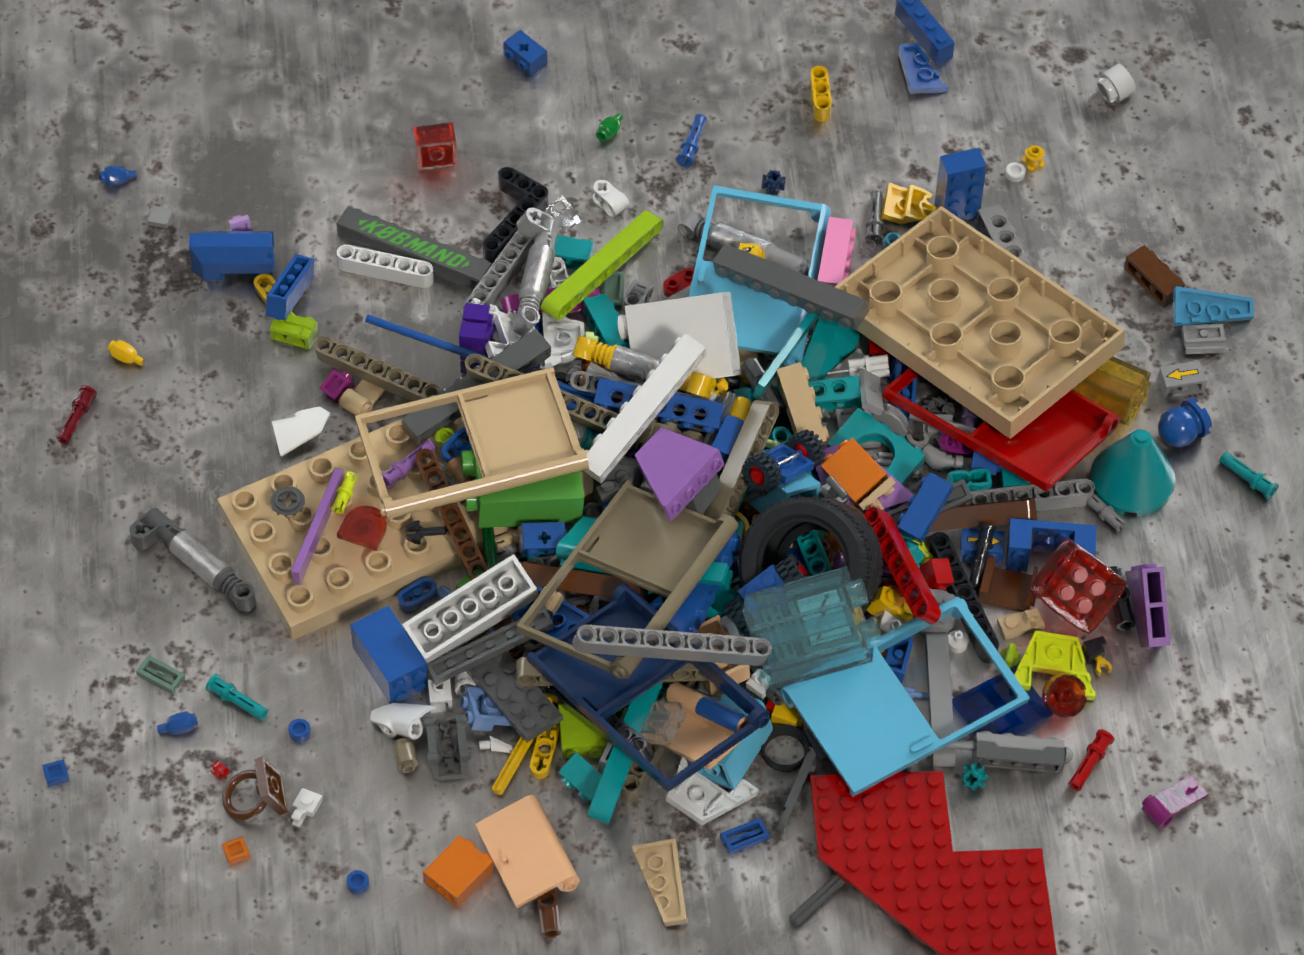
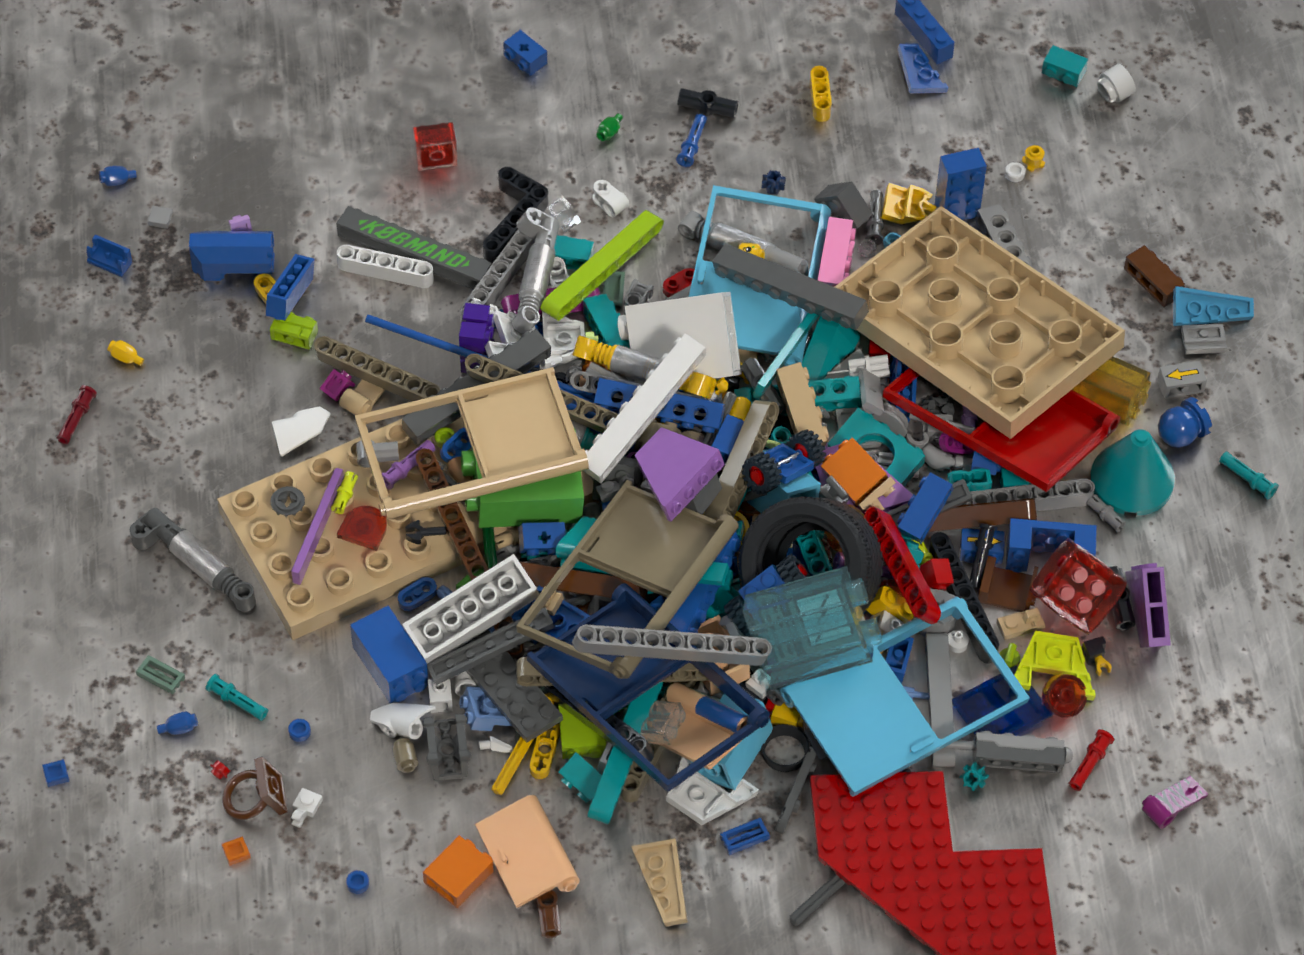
(109, 256): none -> blue hinge
(384, 452): none -> light grey piece
(707, 103): none -> black piece
(845, 202): none -> dark grey brick
(1064, 66): none -> teal brick

